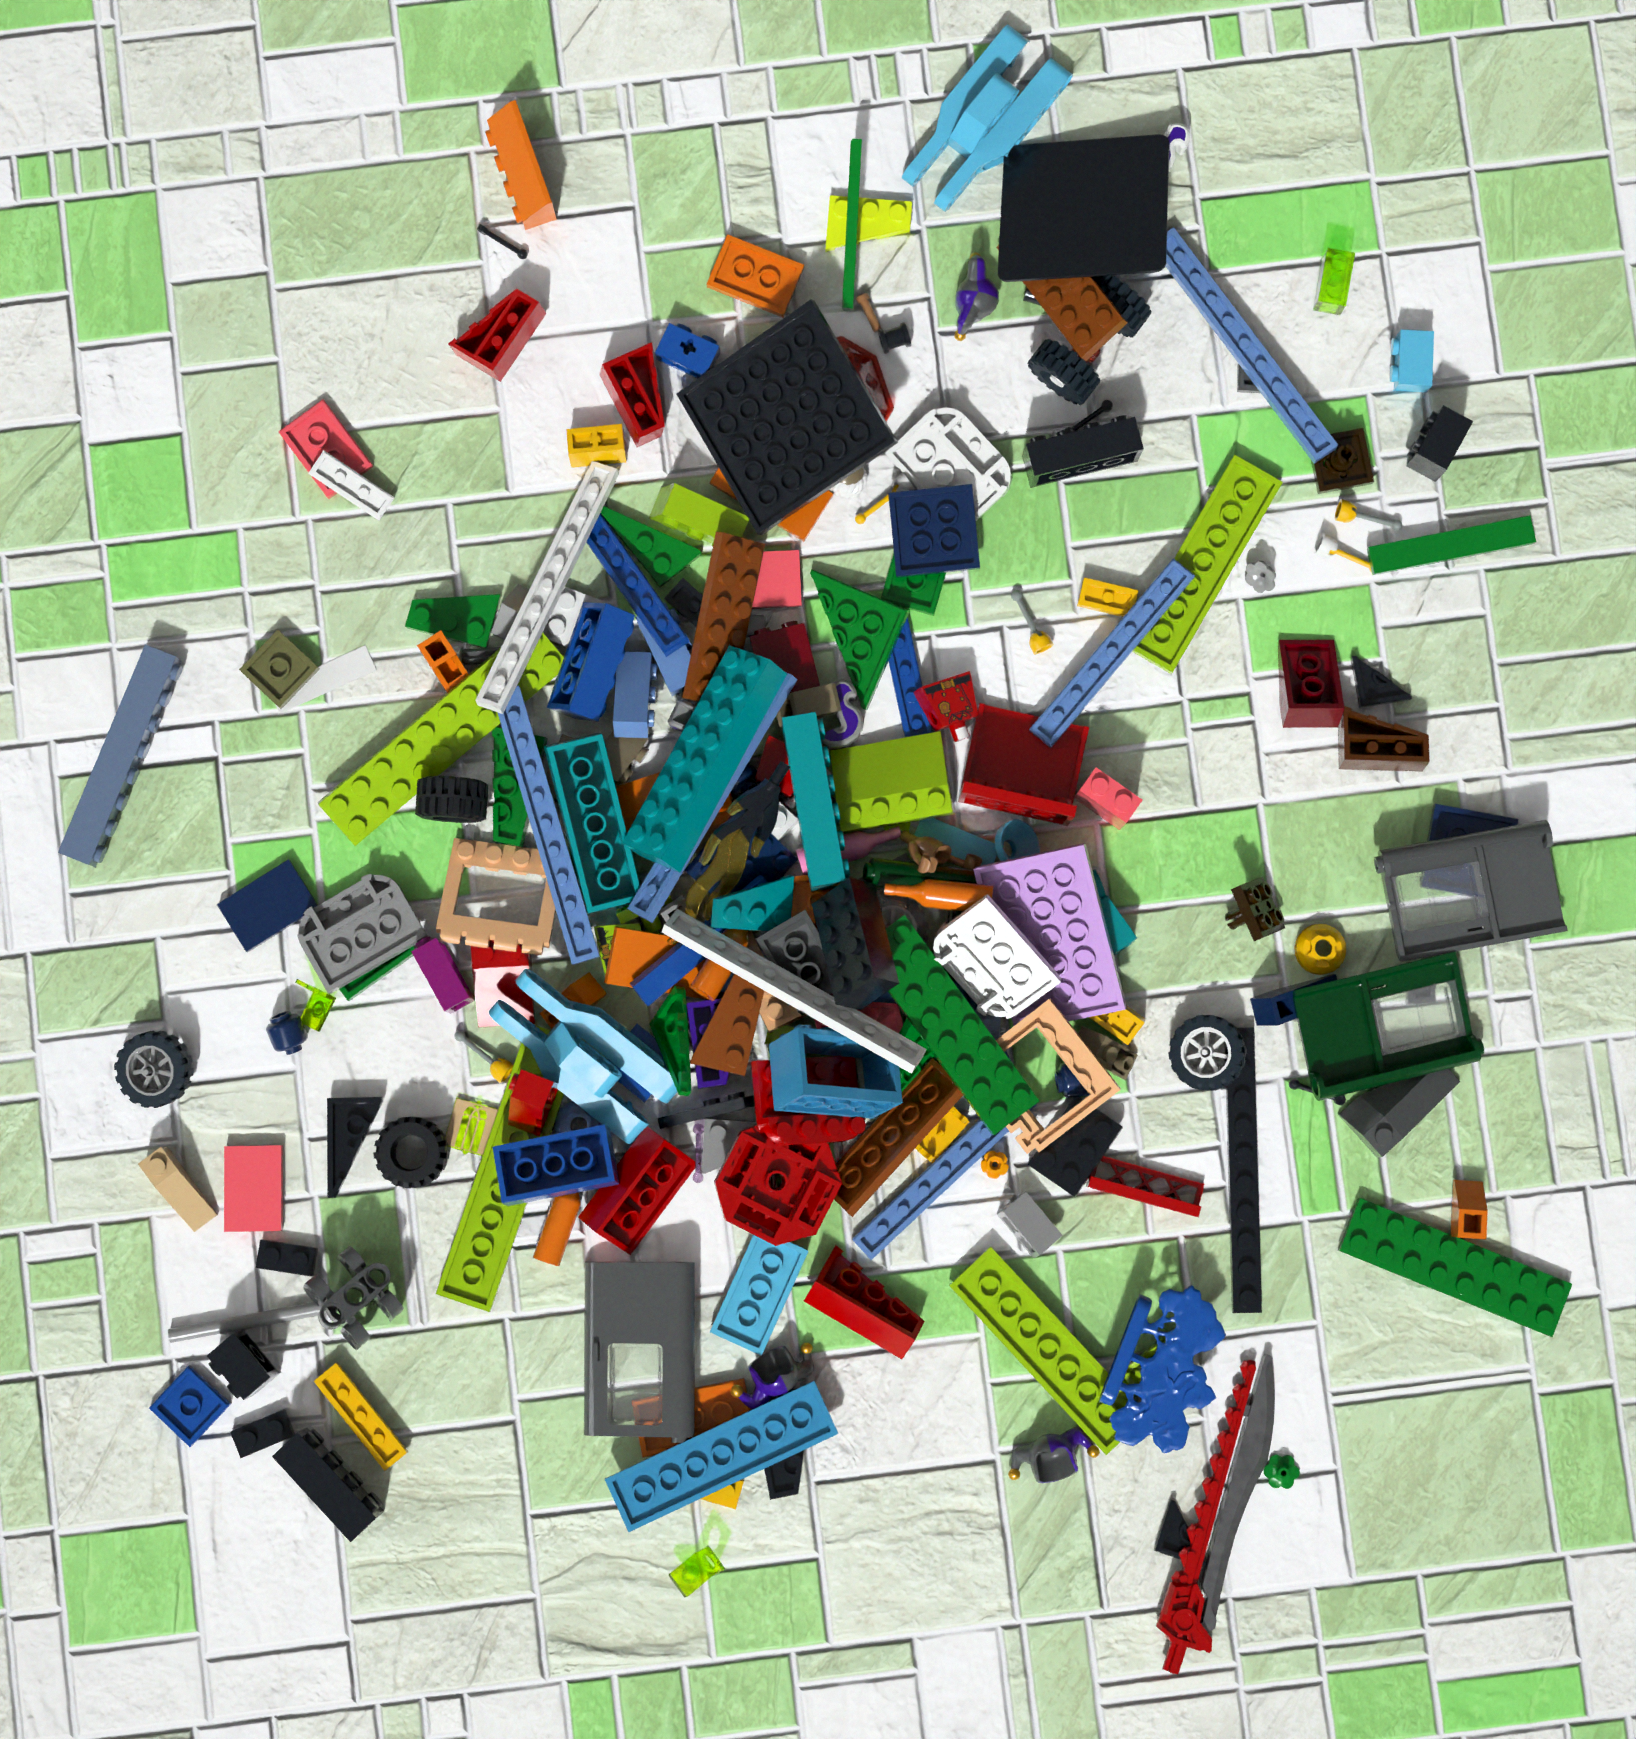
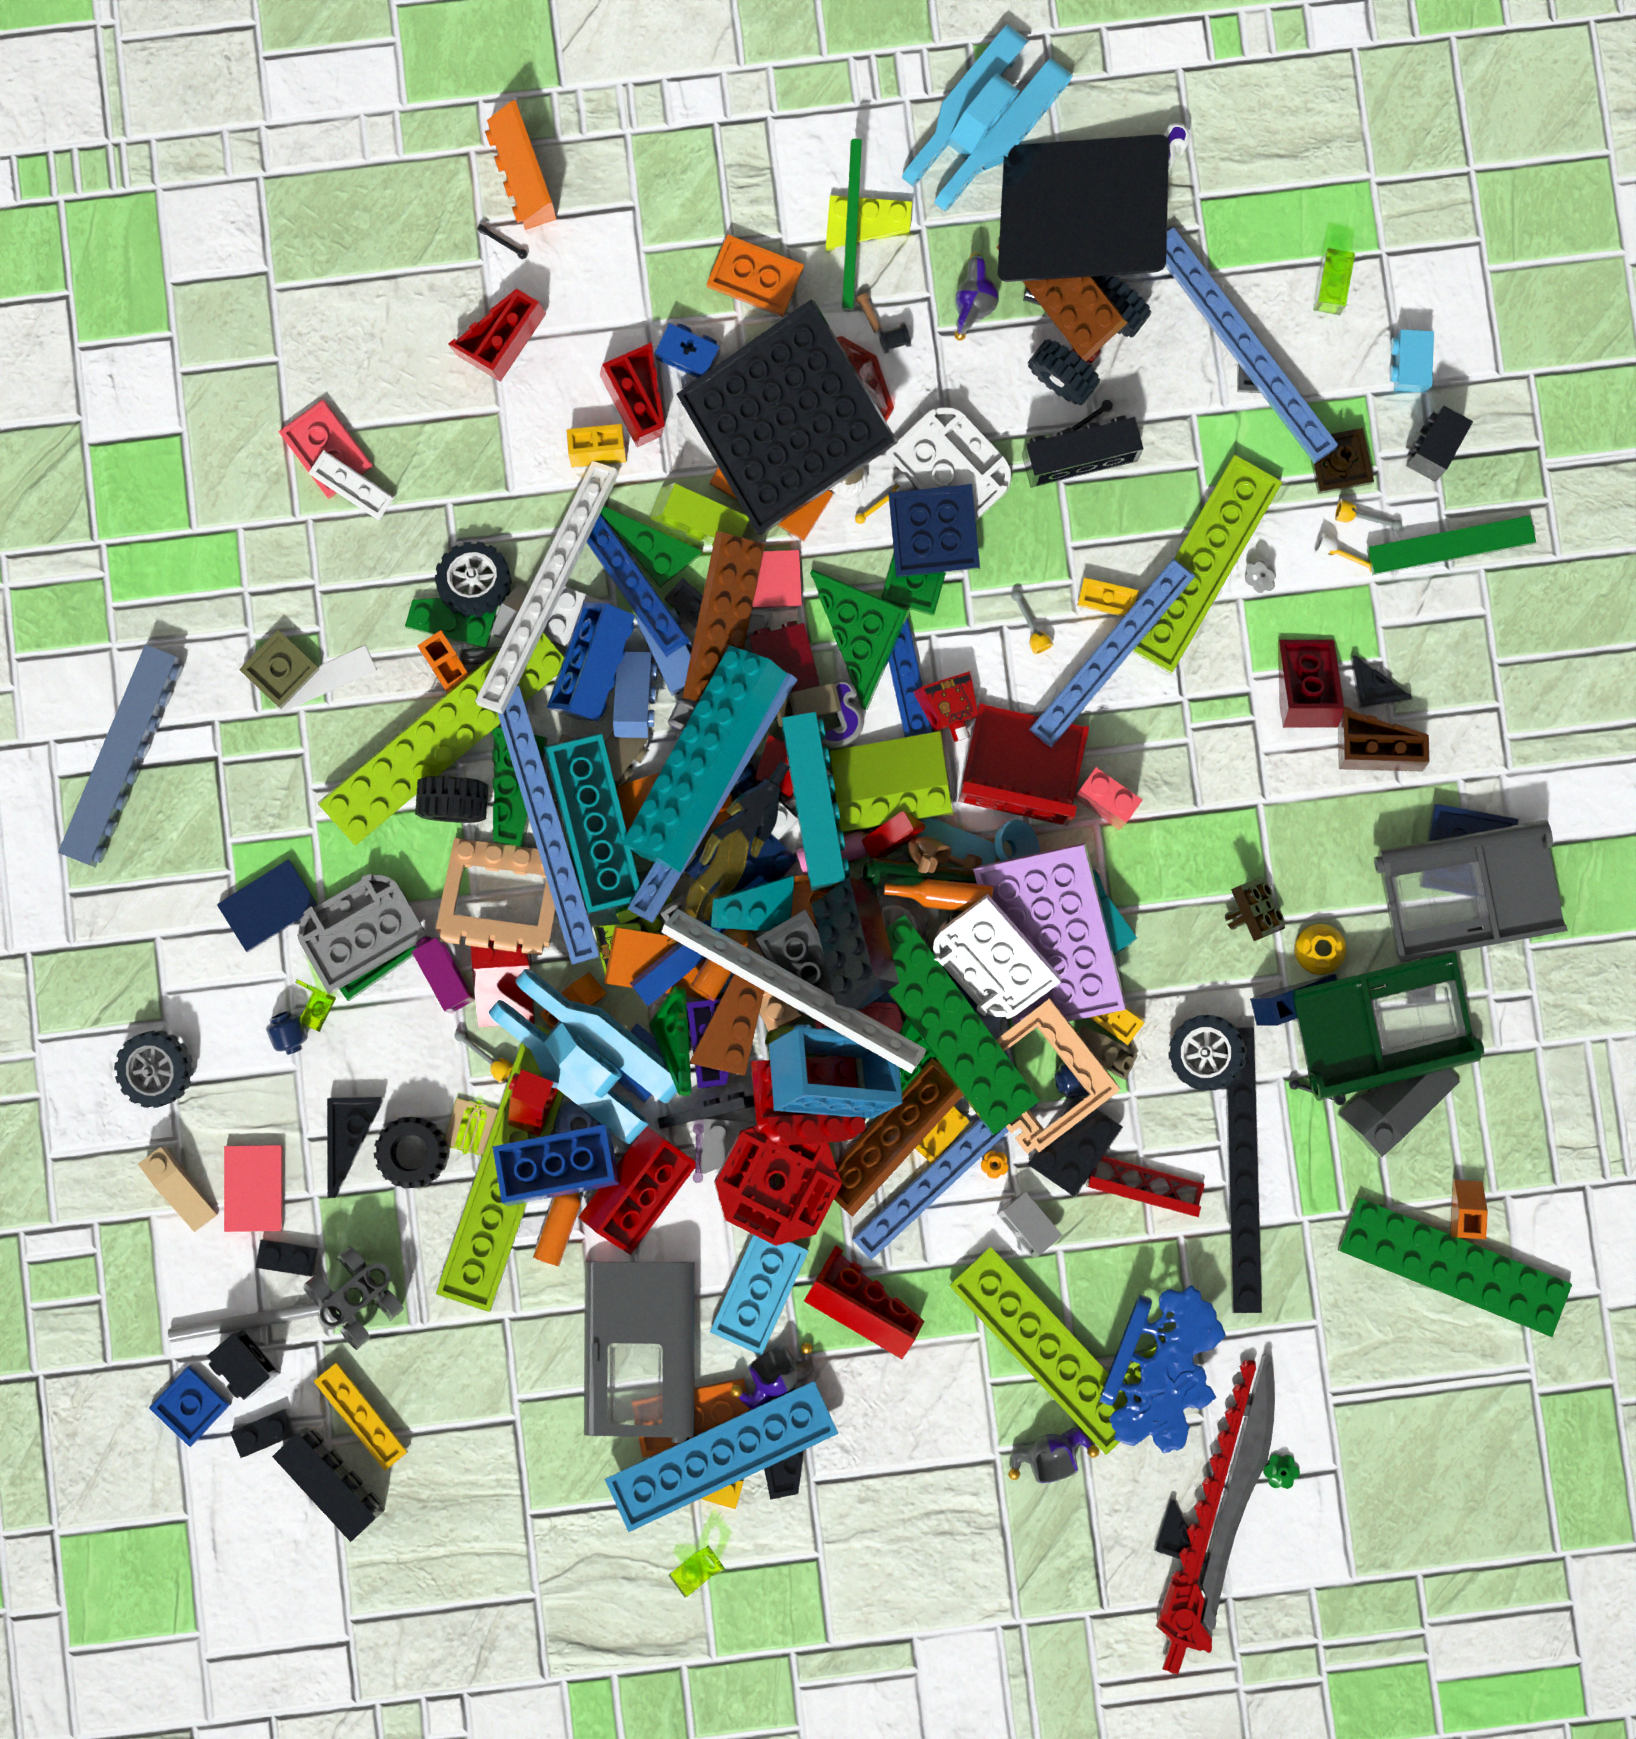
(464, 557): none -> black wheel
(892, 835): none -> red slope

